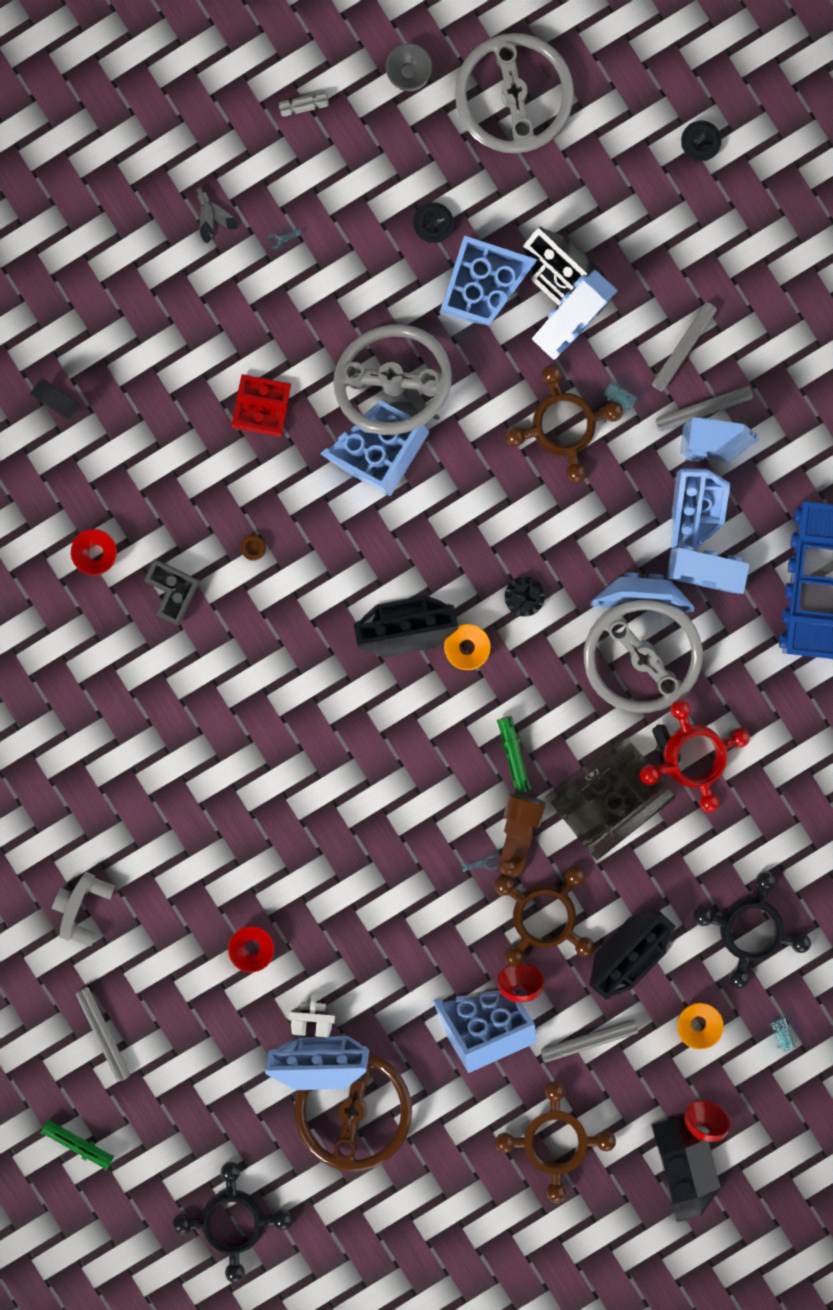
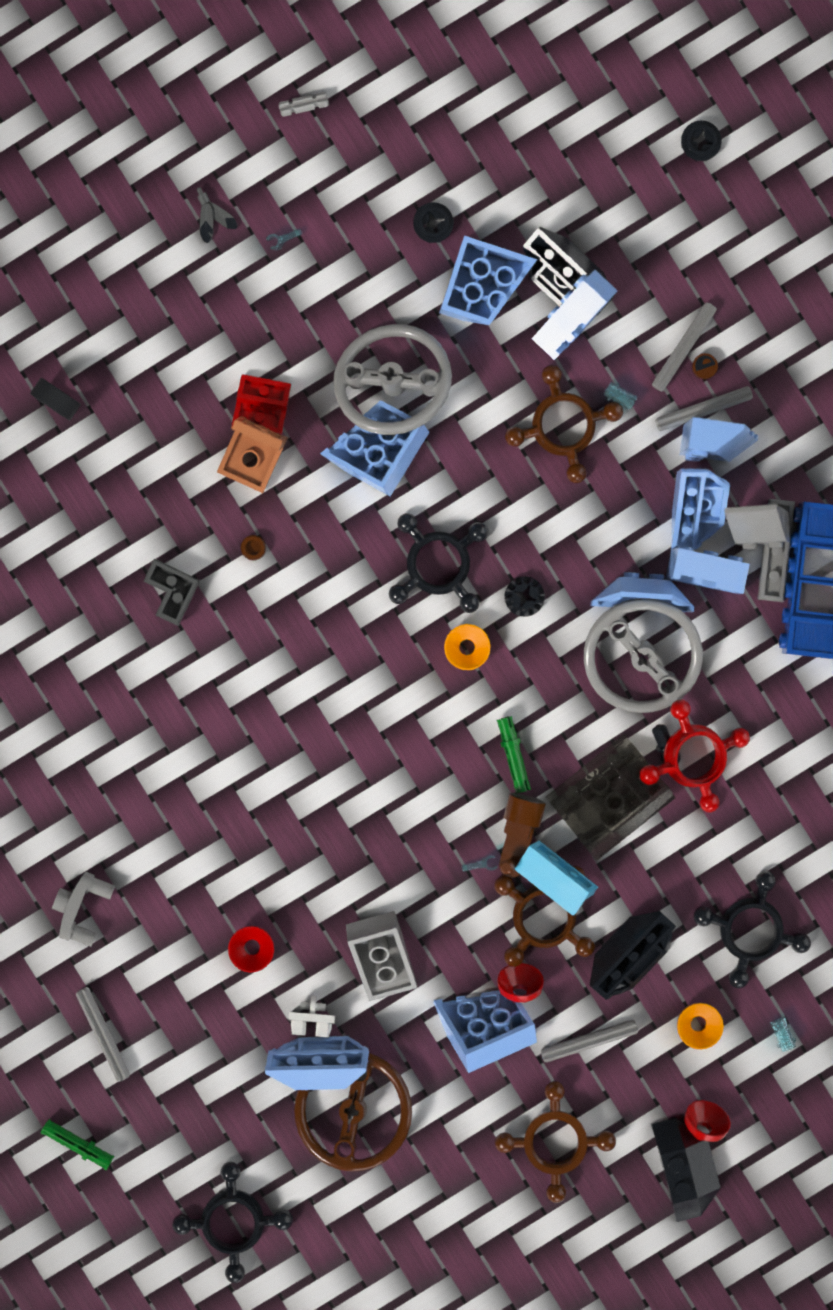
(82, 545): red piece -> none
(255, 439): none -> nougat bracket
(381, 956): none -> light grey slope
(404, 55): dark grey piece -> none
(405, 626): black wedge -> none
(415, 406): dark grey piece -> none
(468, 601): none -> black piece
(503, 43): light grey piece -> none
(555, 877): none -> medium azure panel
(704, 366): none -> reddish brown tile
(759, 526): none -> light grey slope
(775, 562): none -> light grey tile

